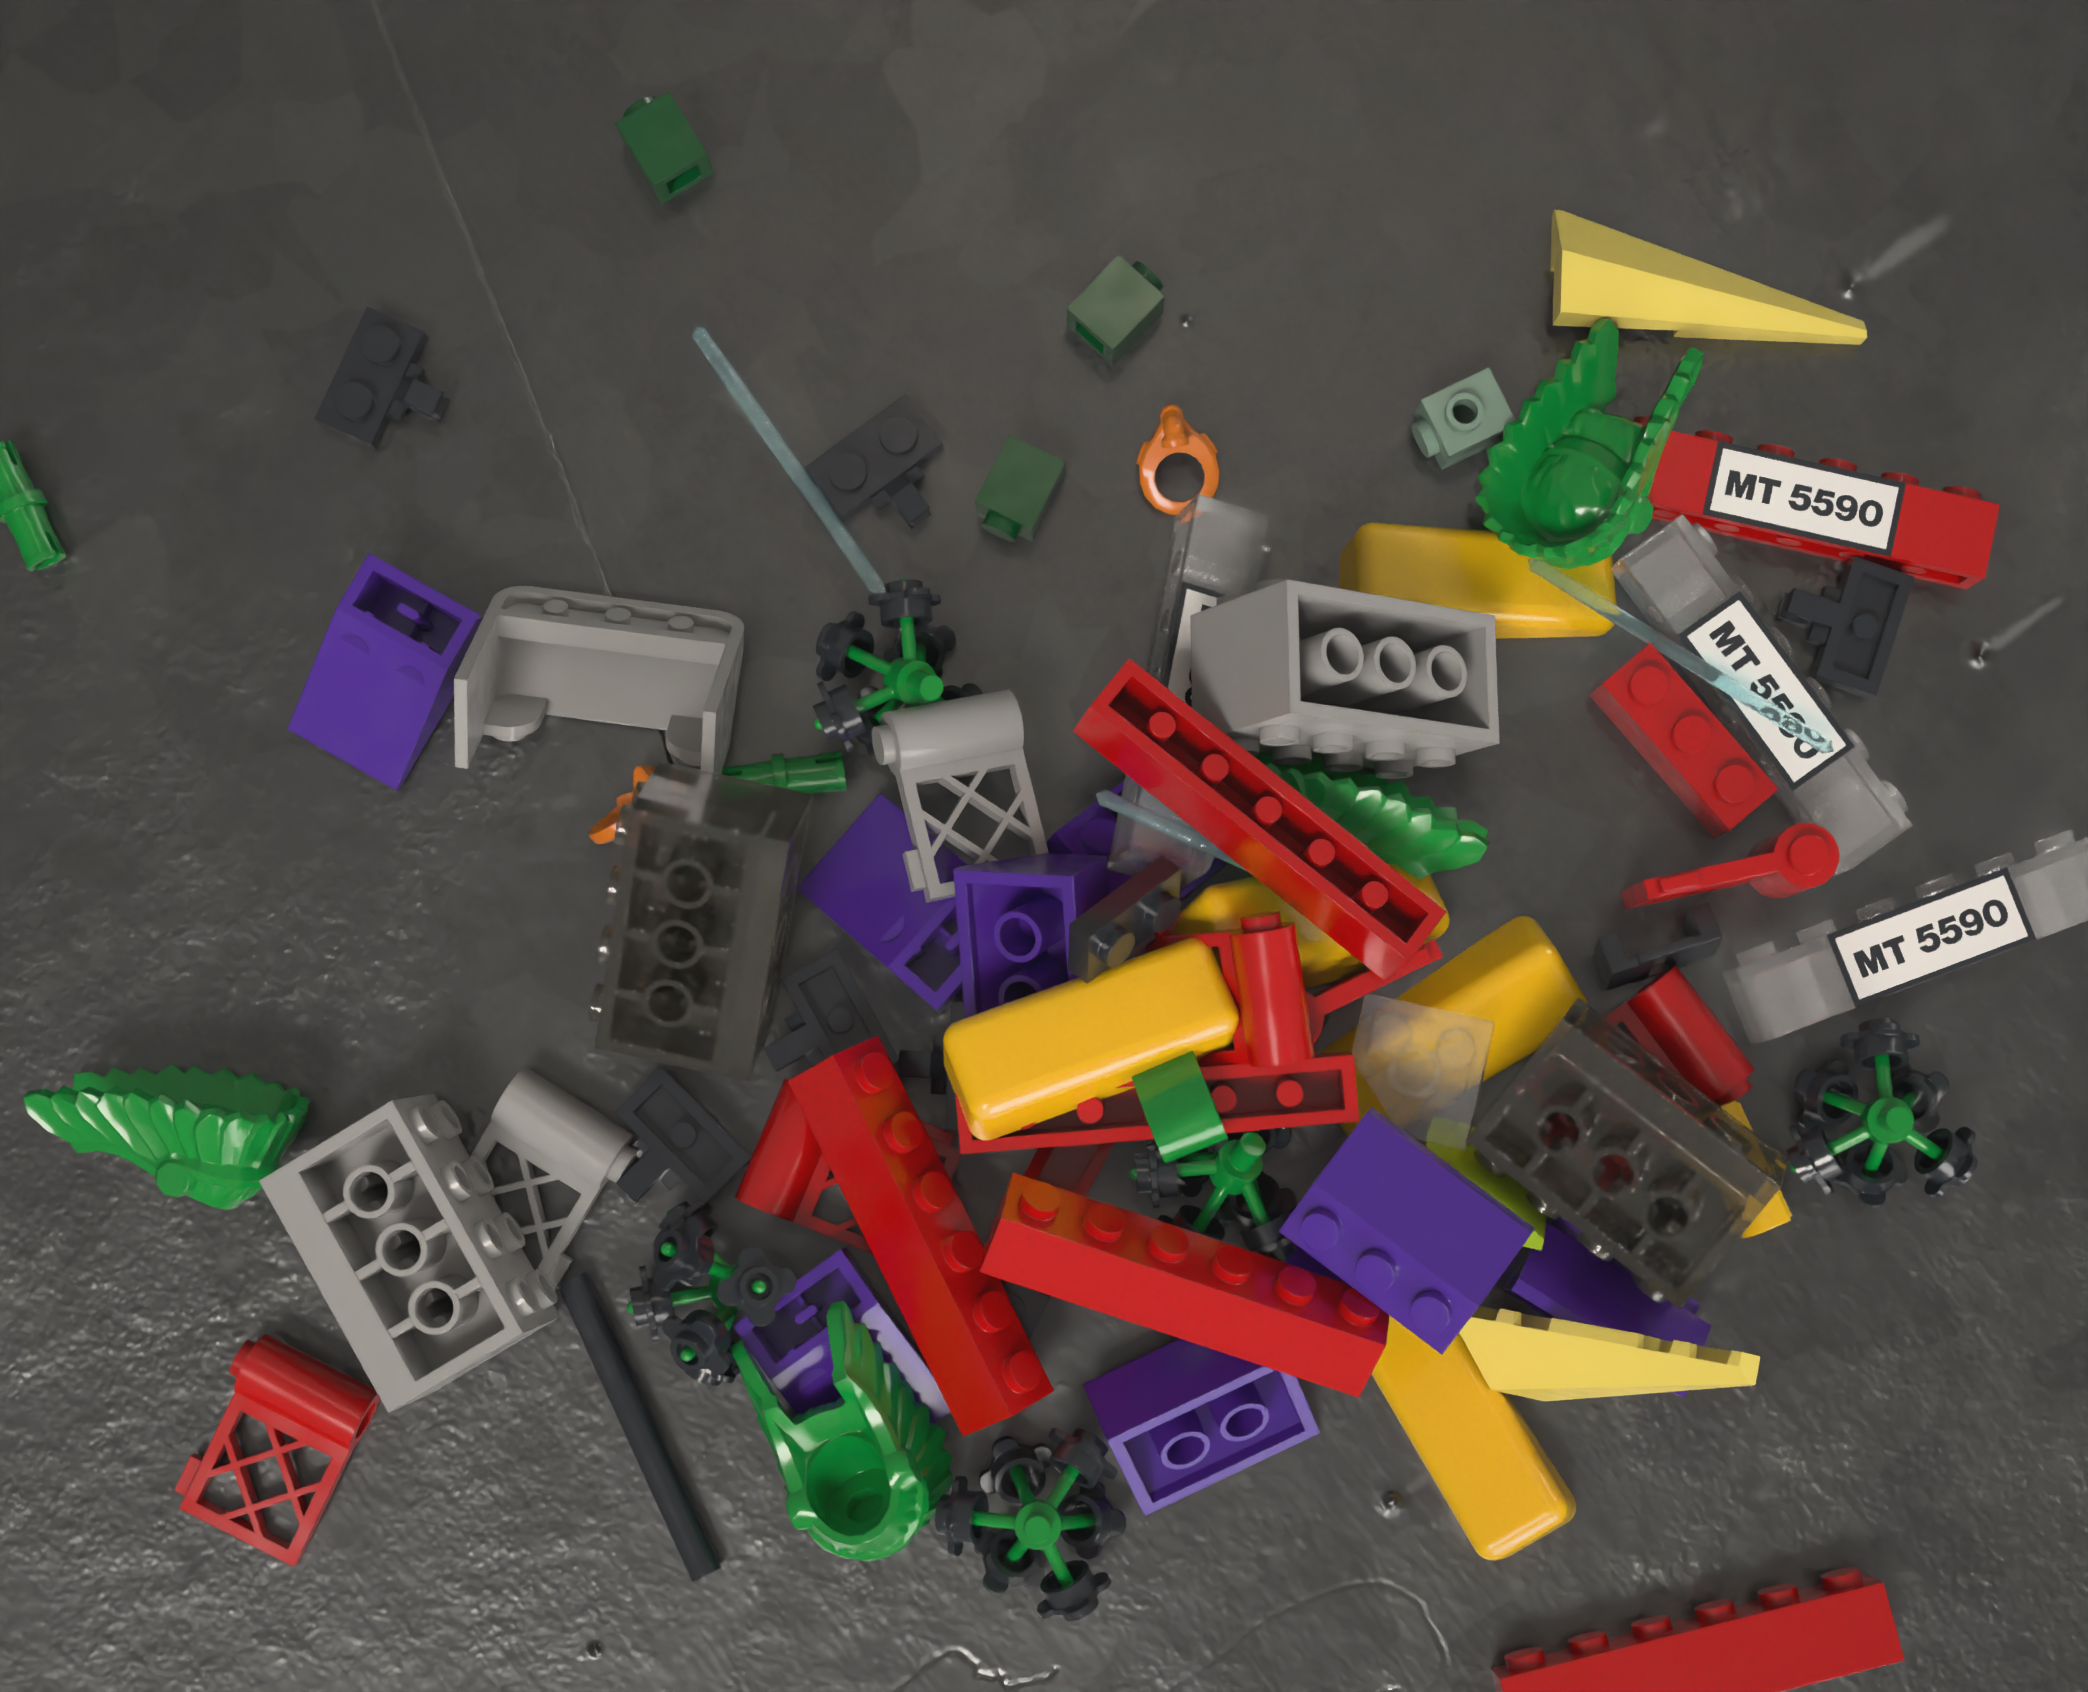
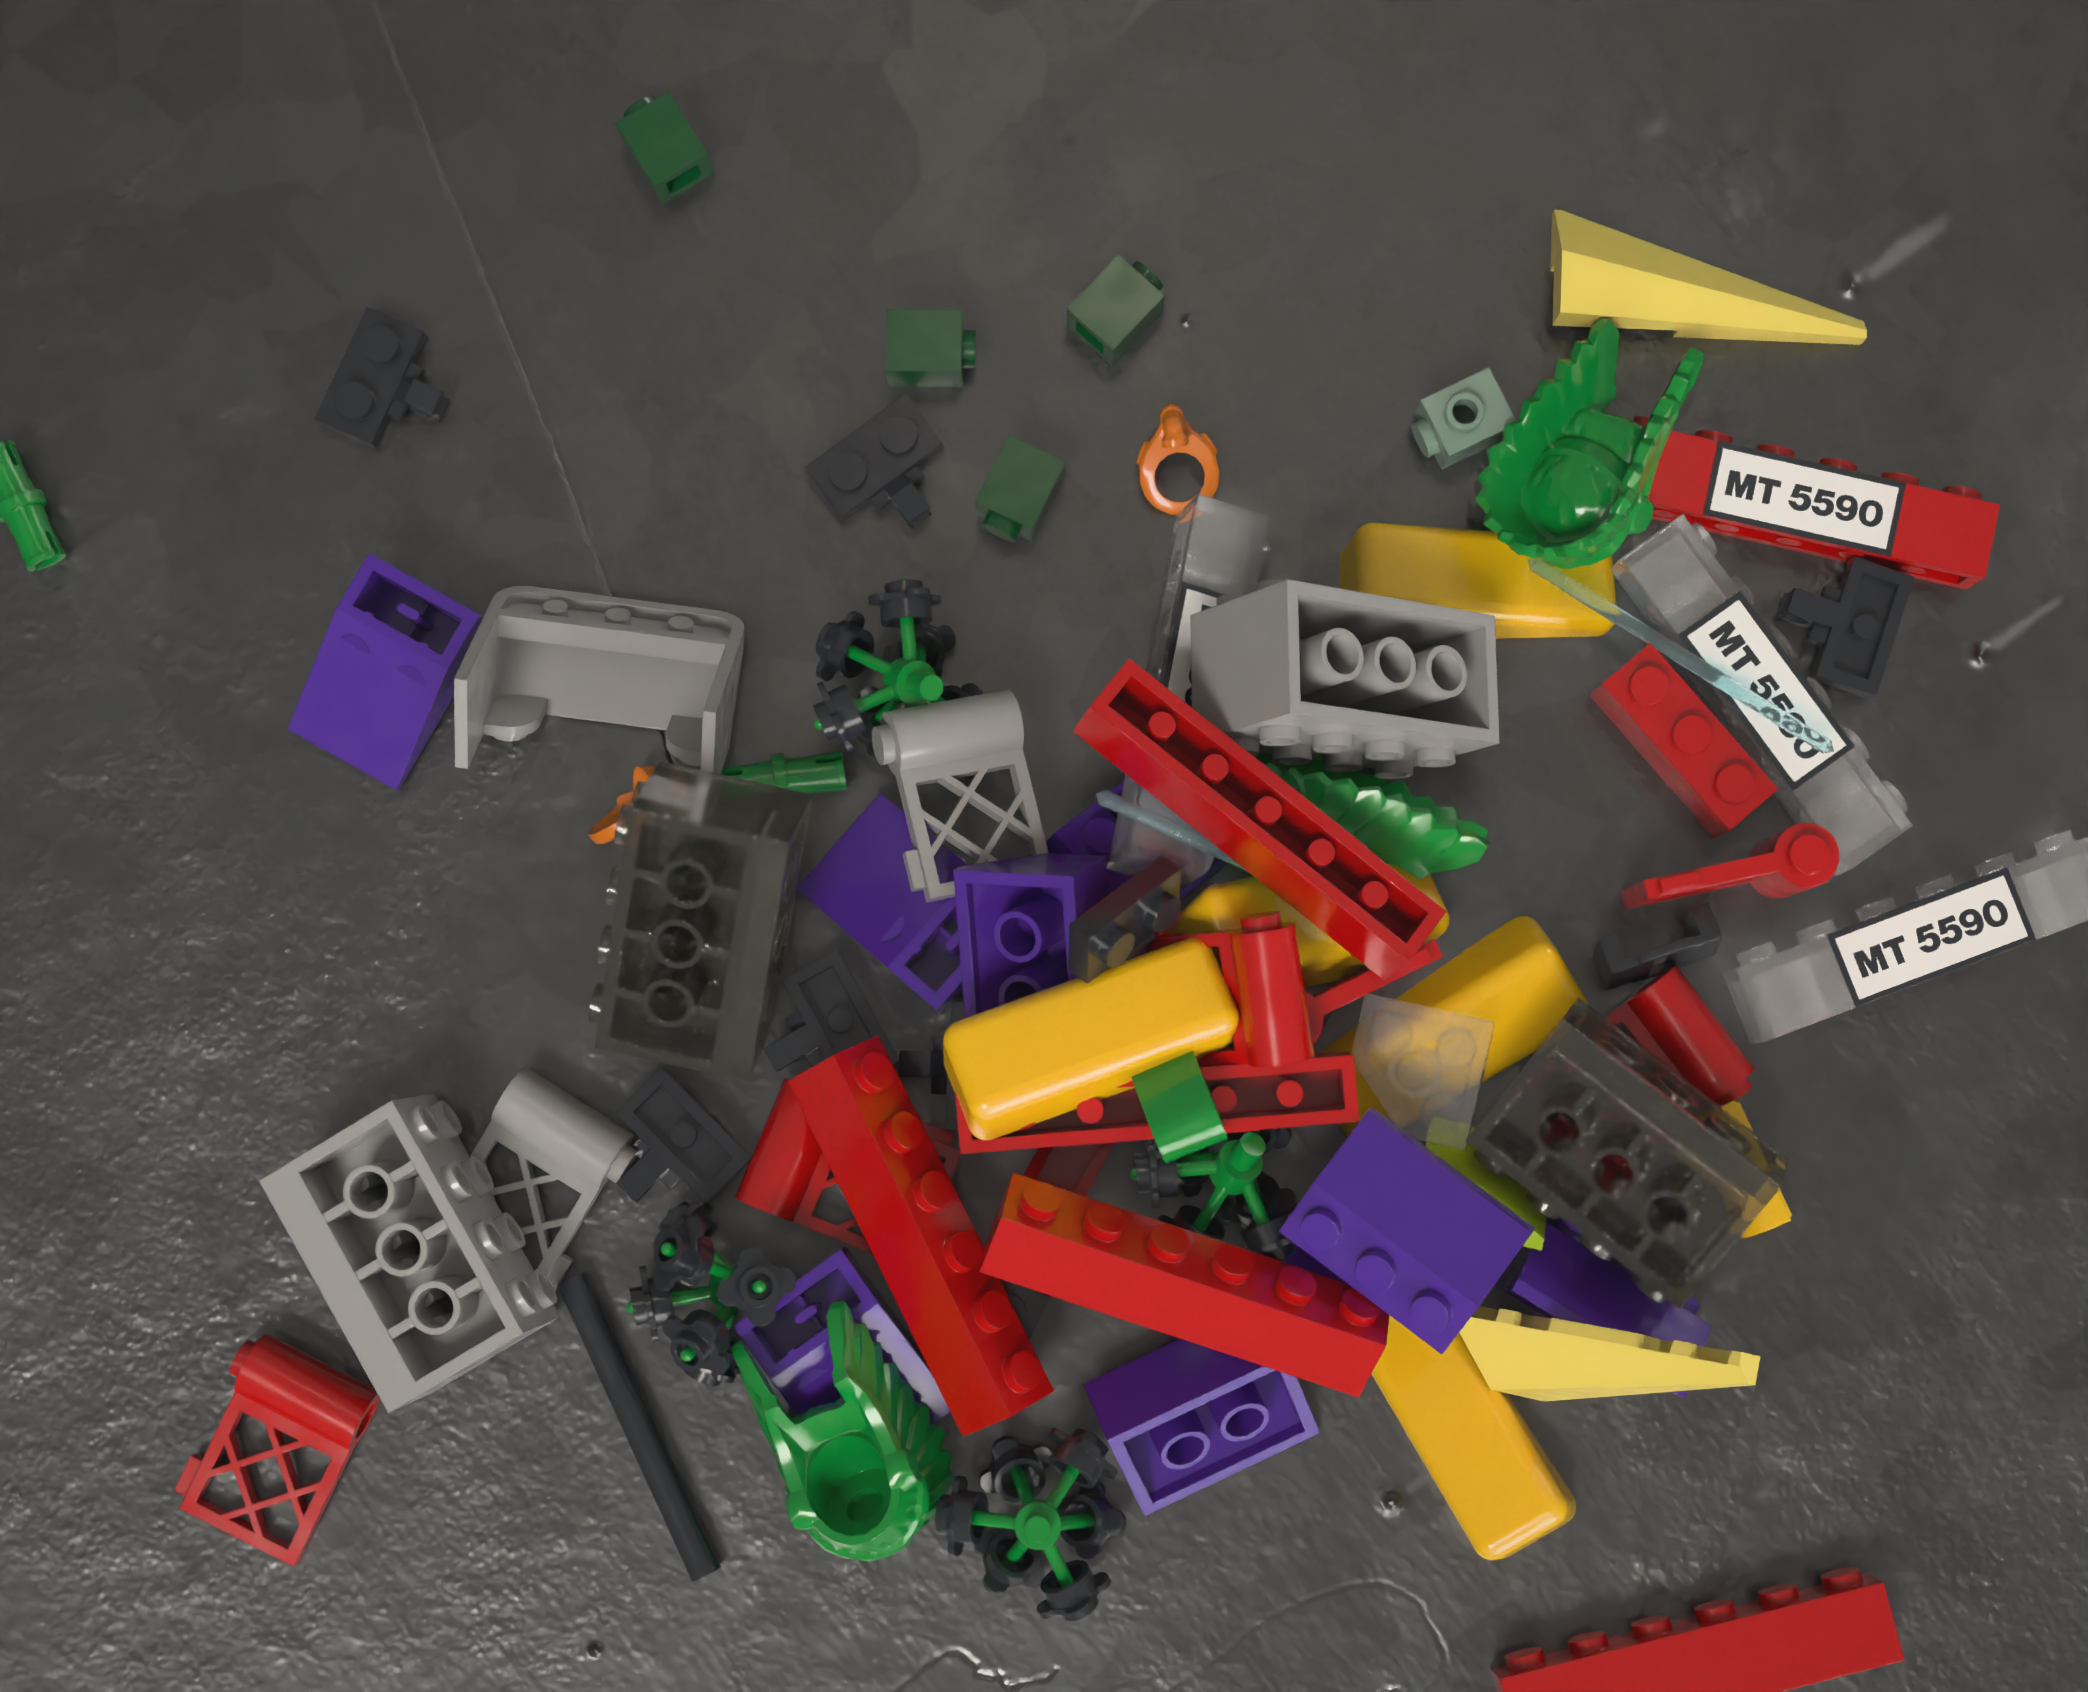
(183, 1127): green piece -> none
(788, 460): clear light blue axle -> none
(927, 348): none -> dark green brick
(1903, 1101): black plant -> none

